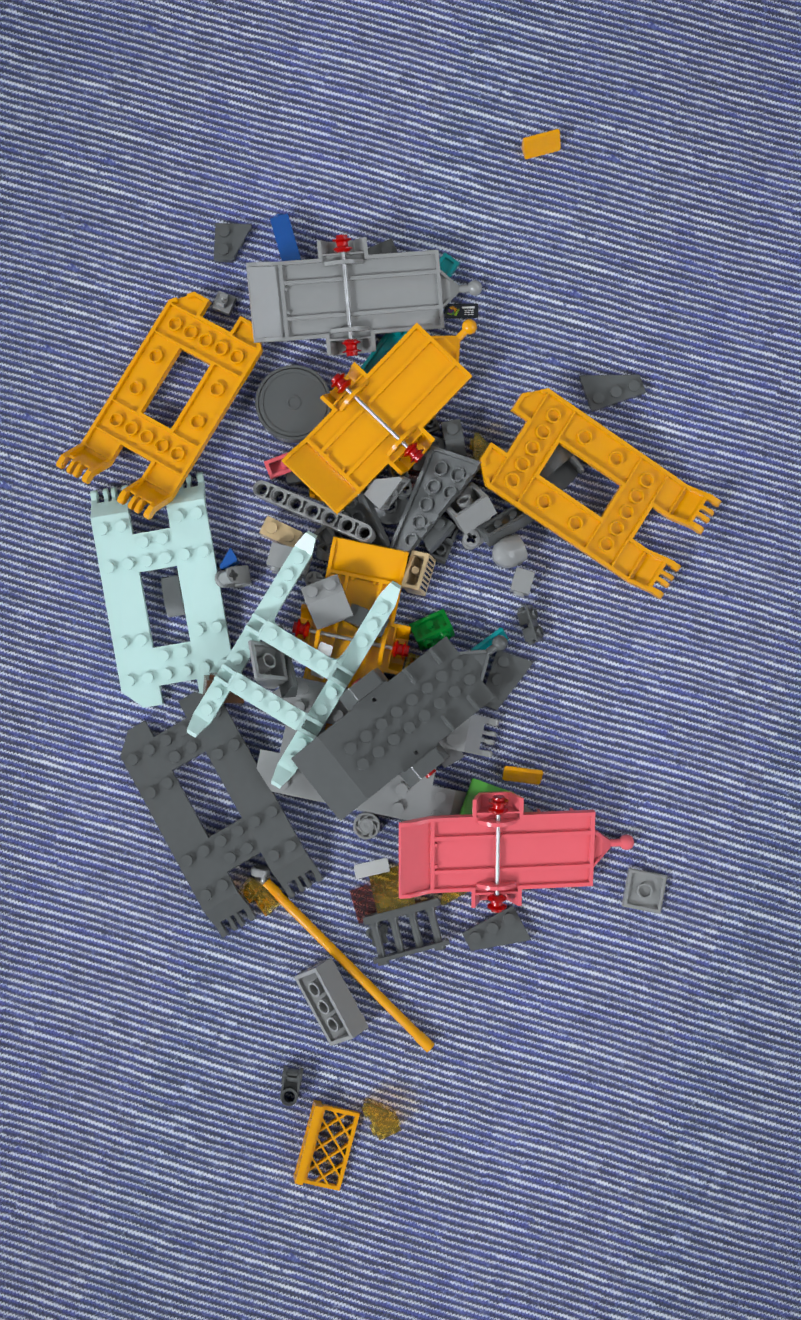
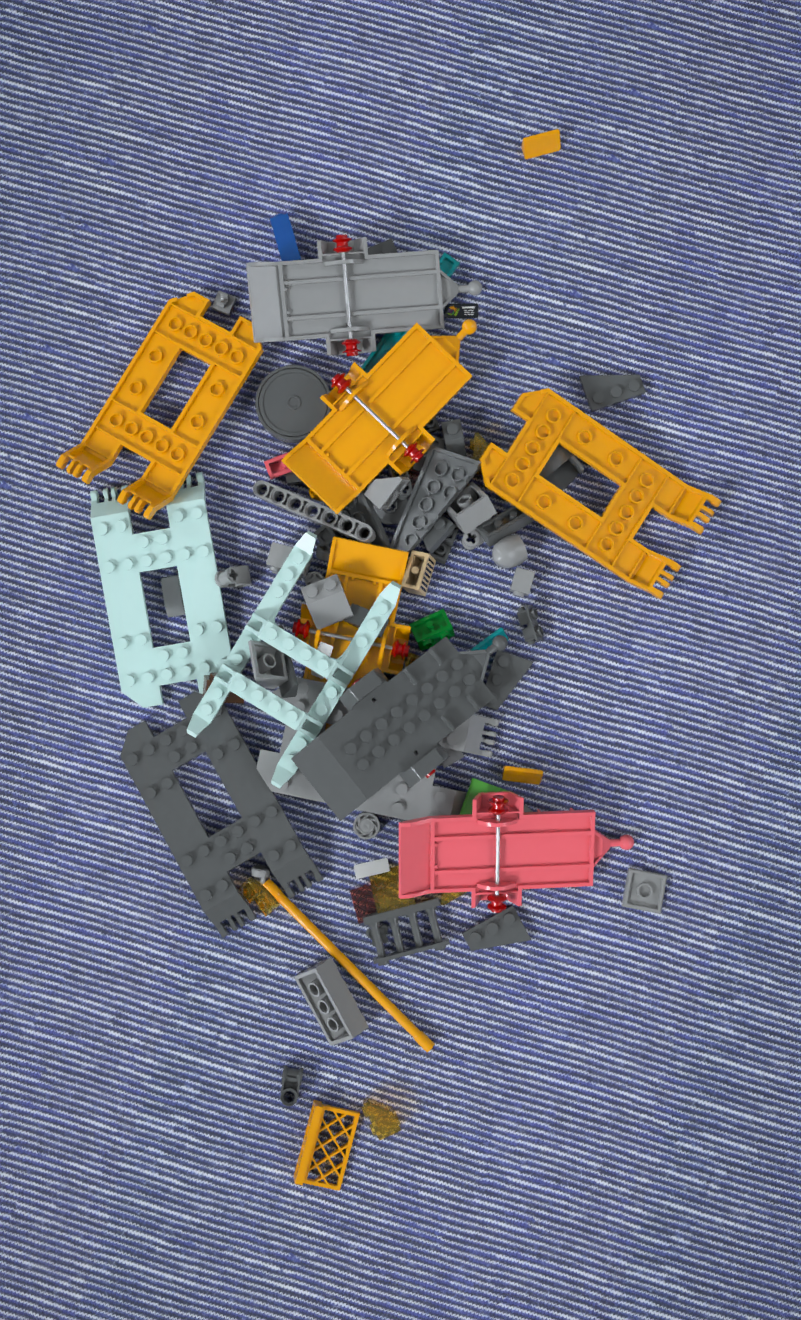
(229, 240): dark grey wing -> none
(229, 560): blue slope -> none
(280, 532): tan brick -> none

